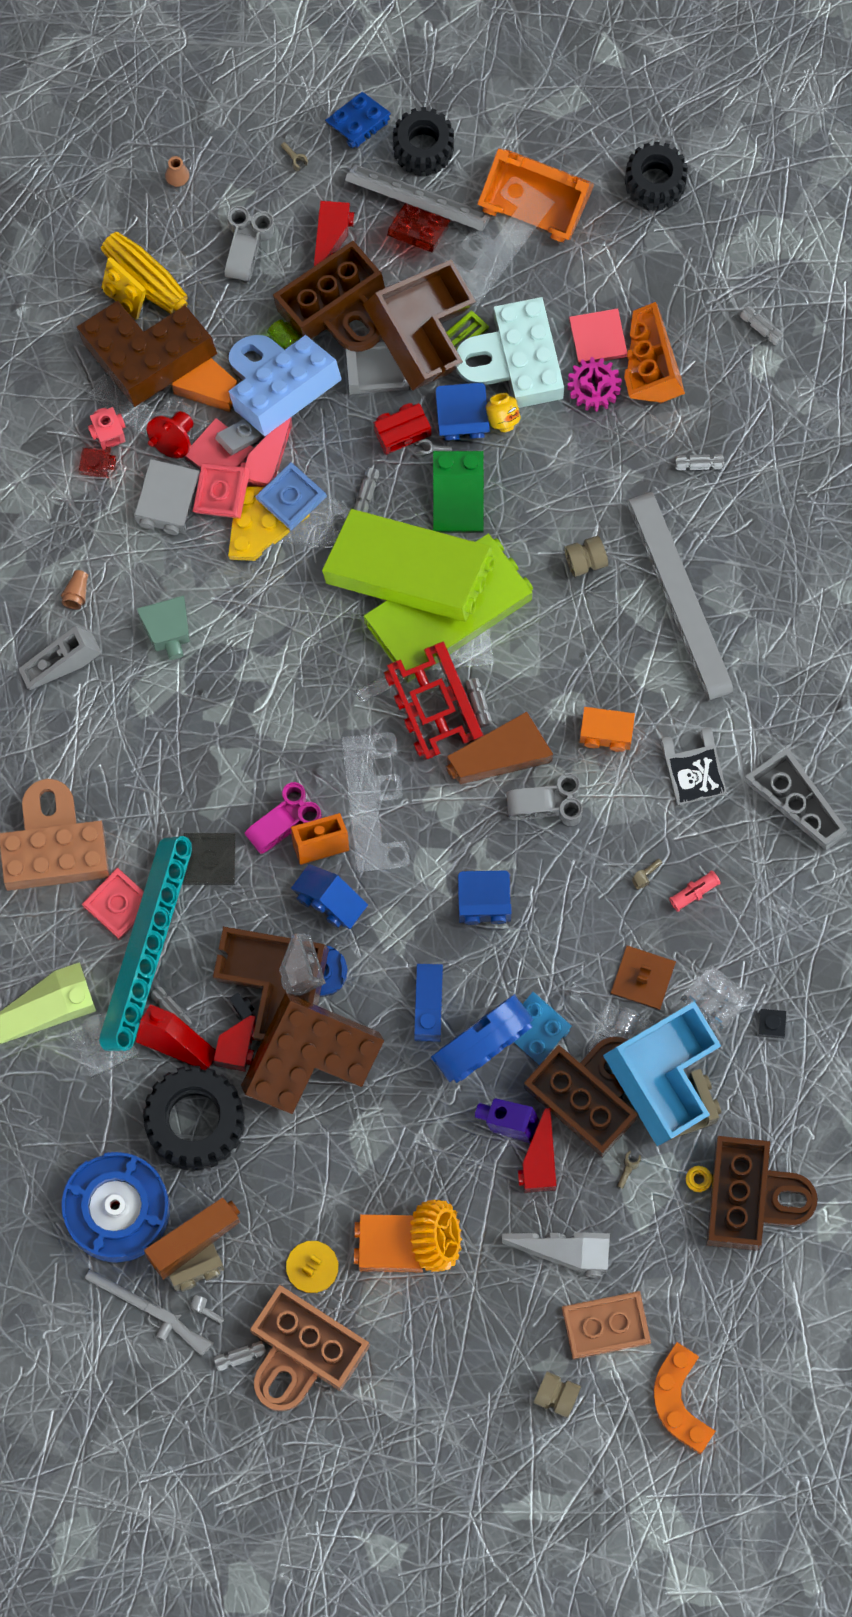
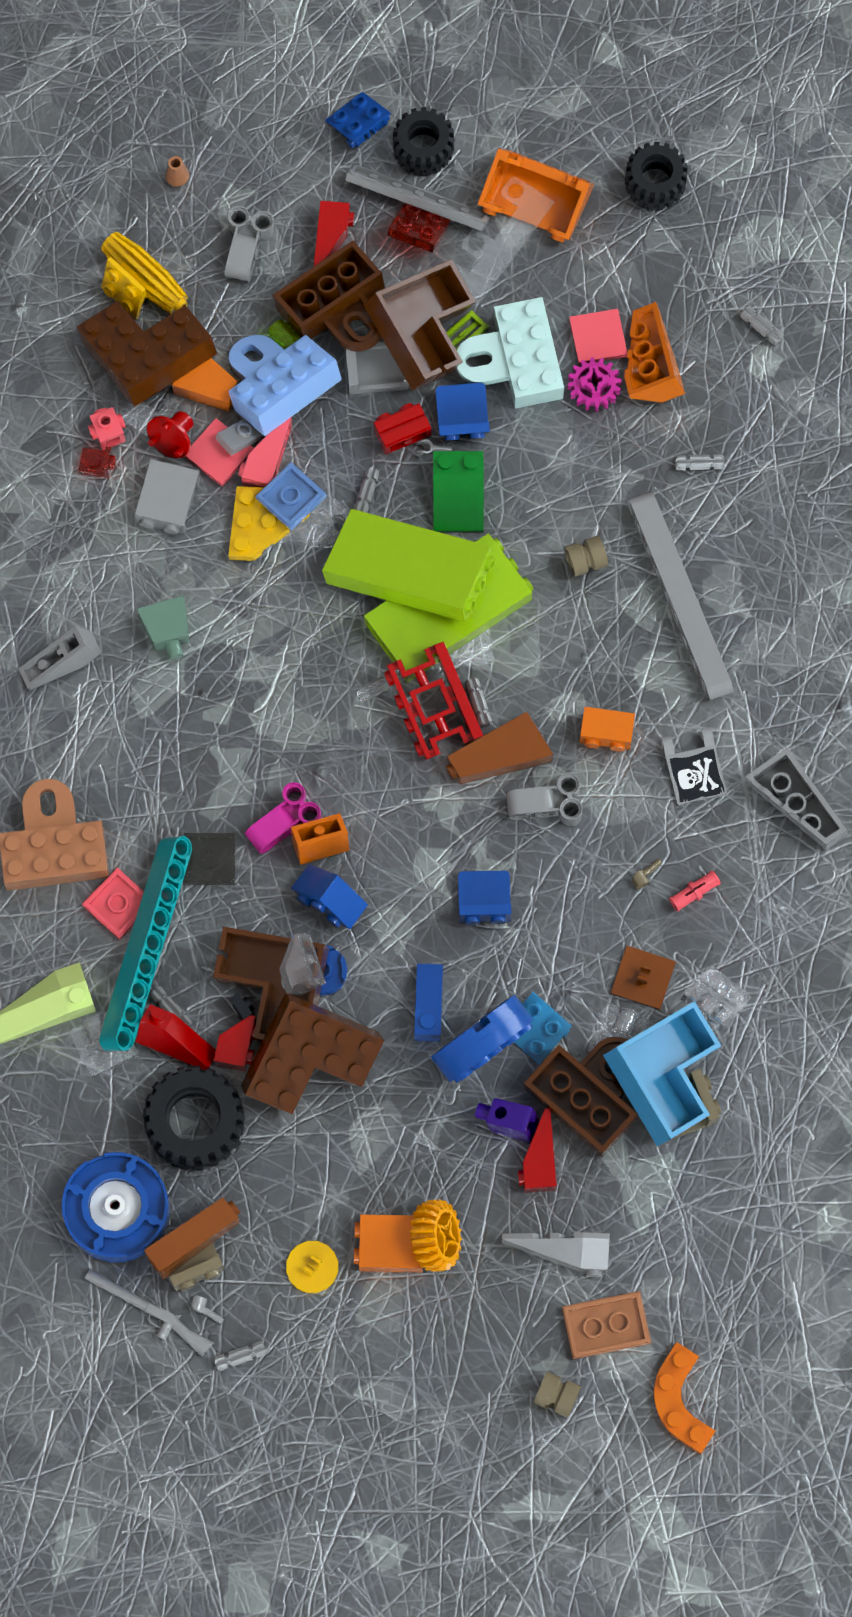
(75, 591): nougat cone -> none
(221, 490): coral tile -> none
(295, 157): dark tan hand -> none
(305, 1346): nougat brick -> none
(364, 794): clear piece -> none
(503, 412): yellow head -> none
(629, 1166): dark tan hand -> none
(702, 1171): yellow plate -> none
(747, 1194): reddish brown brick -> none
(772, 1023): black plate -> none

